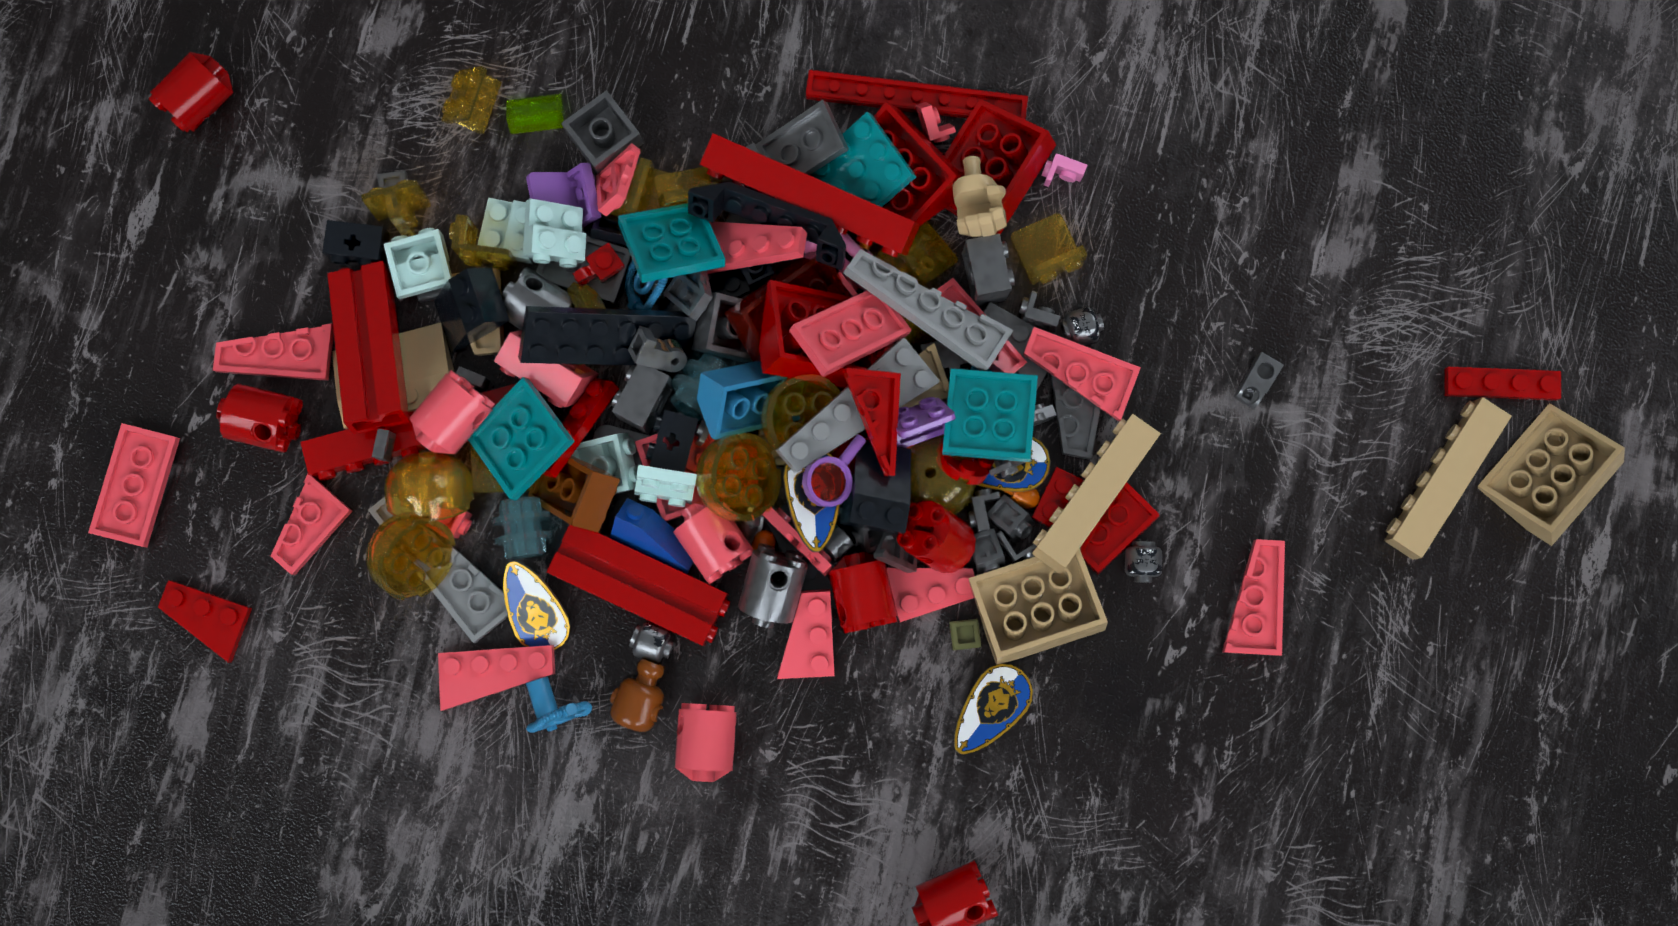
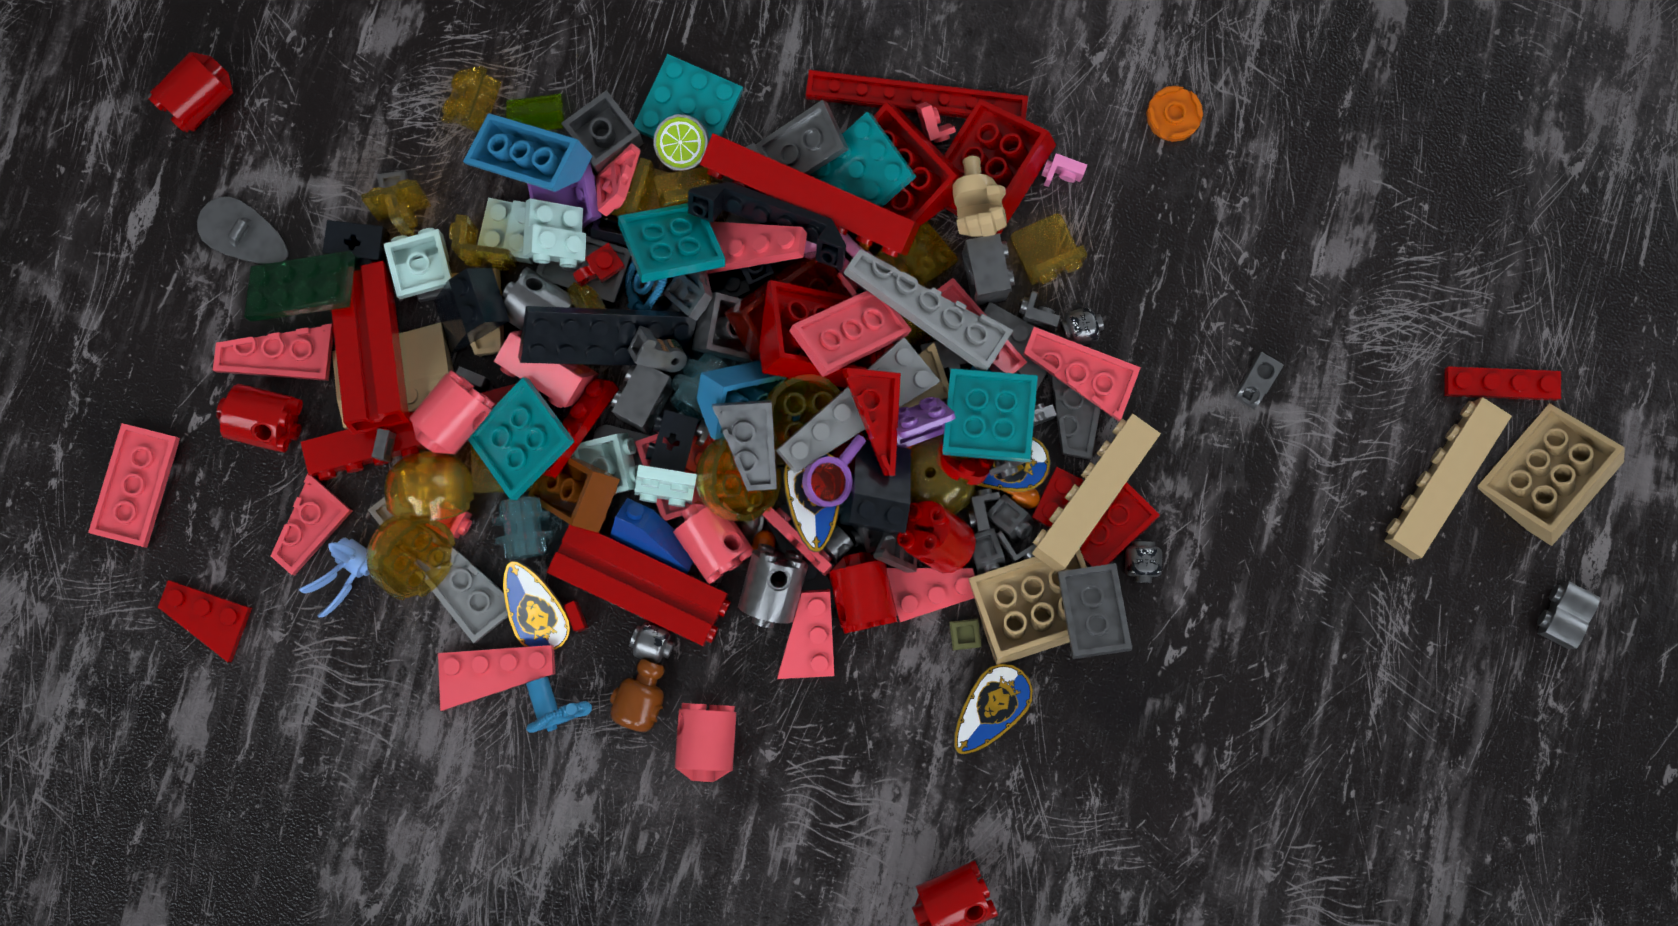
(240, 232): none -> flat silver shield
(300, 286): none -> clear green plate
(347, 555): none -> light blue plant
(528, 153): none -> dark azure slope
(576, 616): none -> red tile
(681, 142): none -> lime tile
(688, 91): none -> teal plate
(751, 440): none -> flat silver wing
(1094, 611): none -> flat silver plate
(1174, 113): none -> orange tile
(1258, 611): coral wing -> none
(1568, 615): none -> flat silver brick

